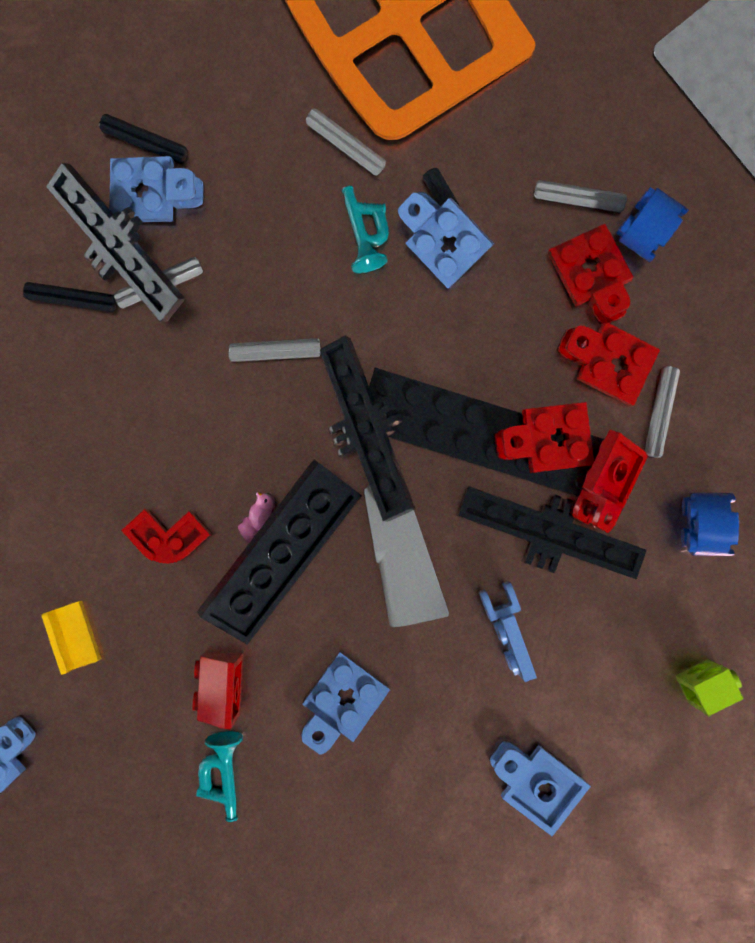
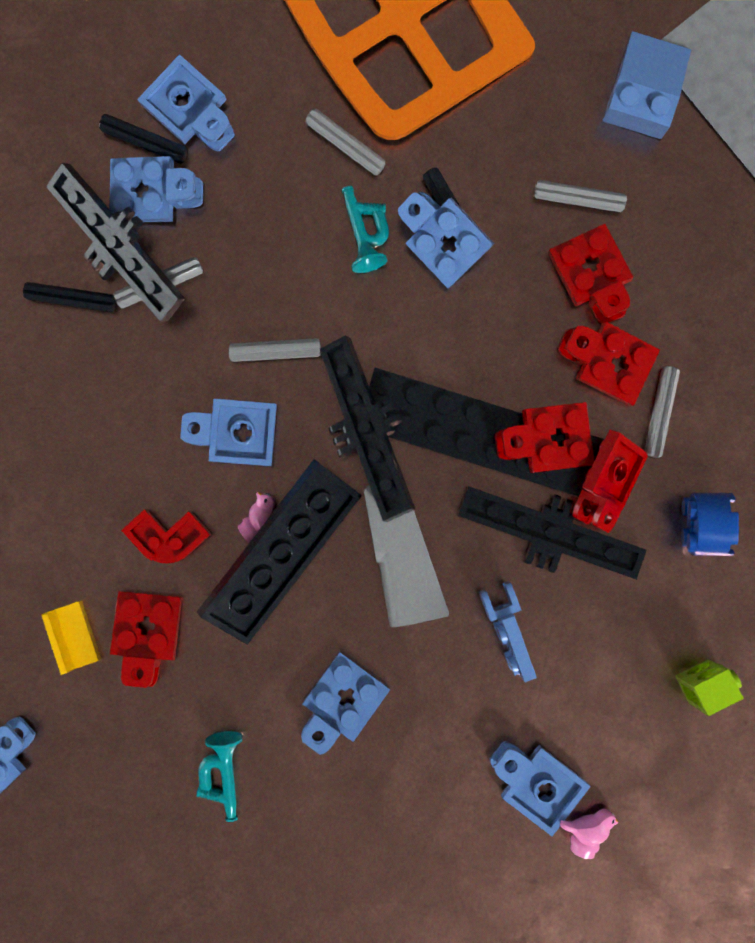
(149, 649): none -> red plate
(199, 115): none -> medium blue plate
(219, 428): none -> medium blue plate
(219, 688): red slope -> none
(589, 832): none -> bright pink animal
(647, 85): none -> medium blue slope
(652, 224): blue brick -> none

